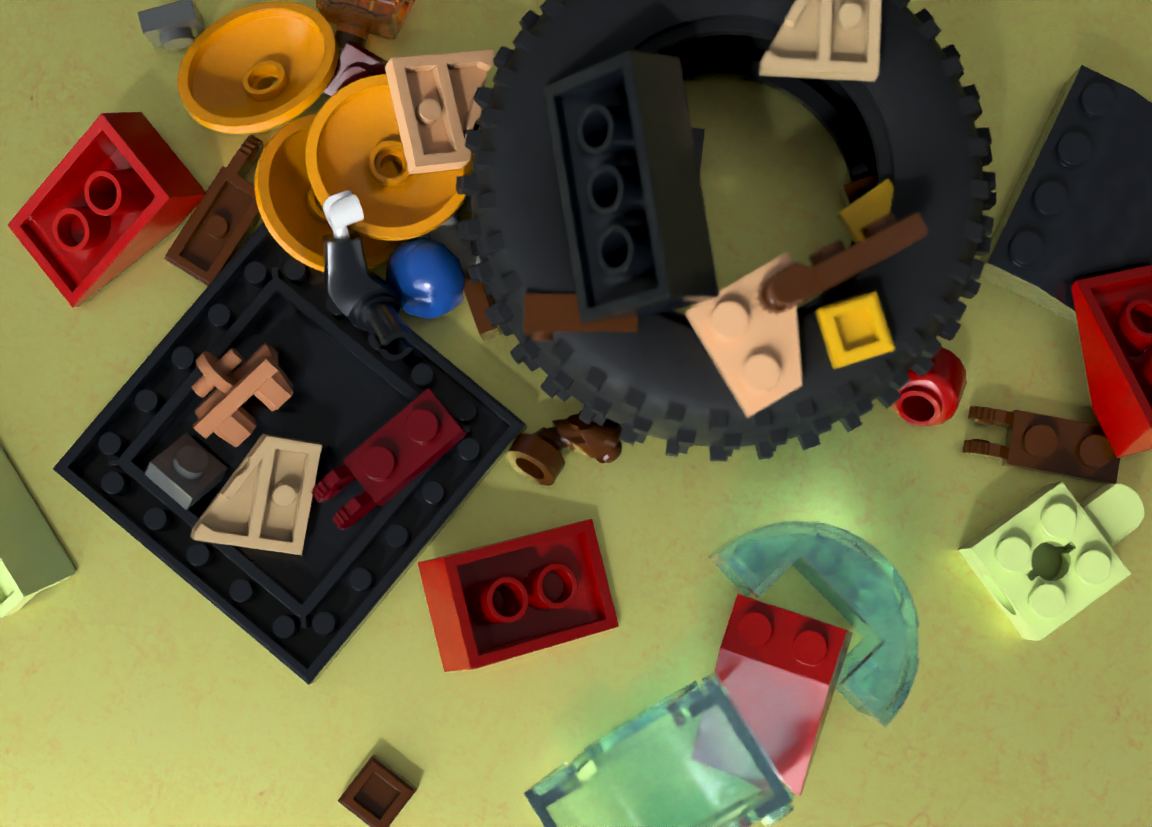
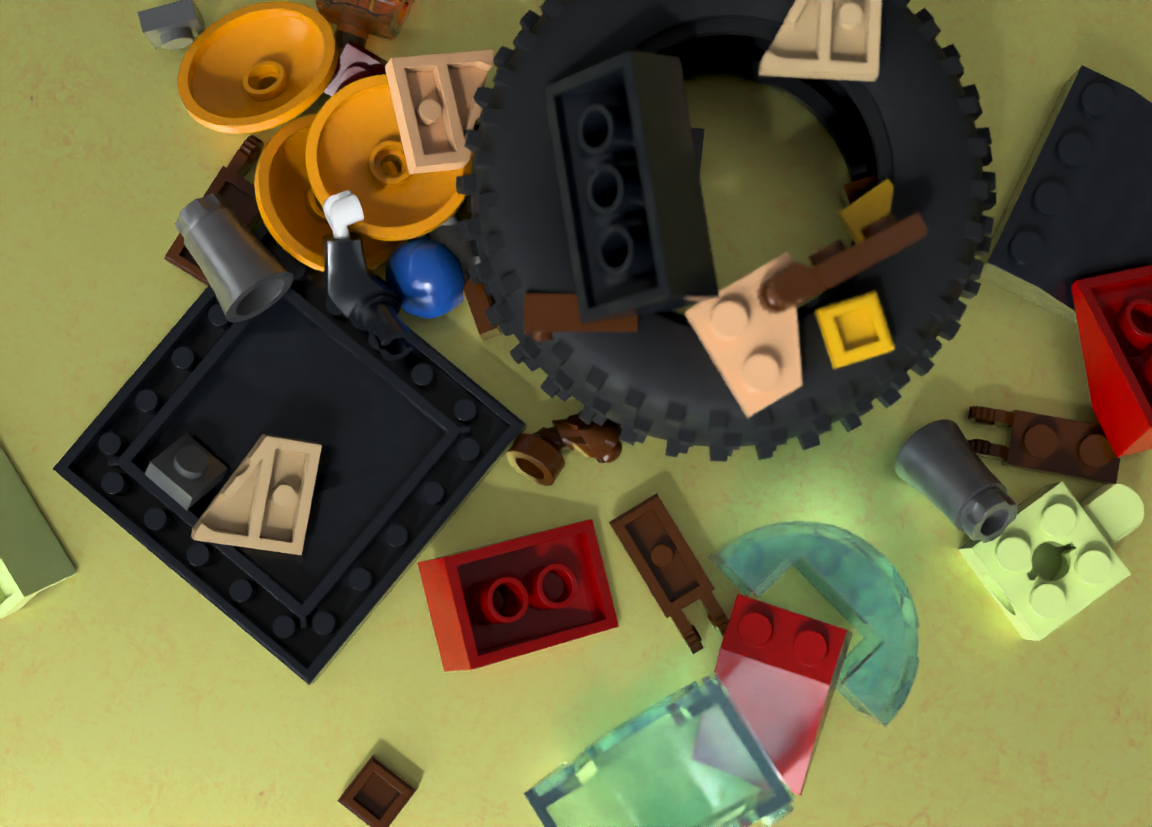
(106, 205): red slope -> none
(222, 408): nougat hips -> none
(232, 258): none -> flat silver plant
(392, 457): dark red hinge -> none
(668, 566): none -> reddish brown hinge
(935, 395): red head -> none
(956, 480): none -> flat silver plant

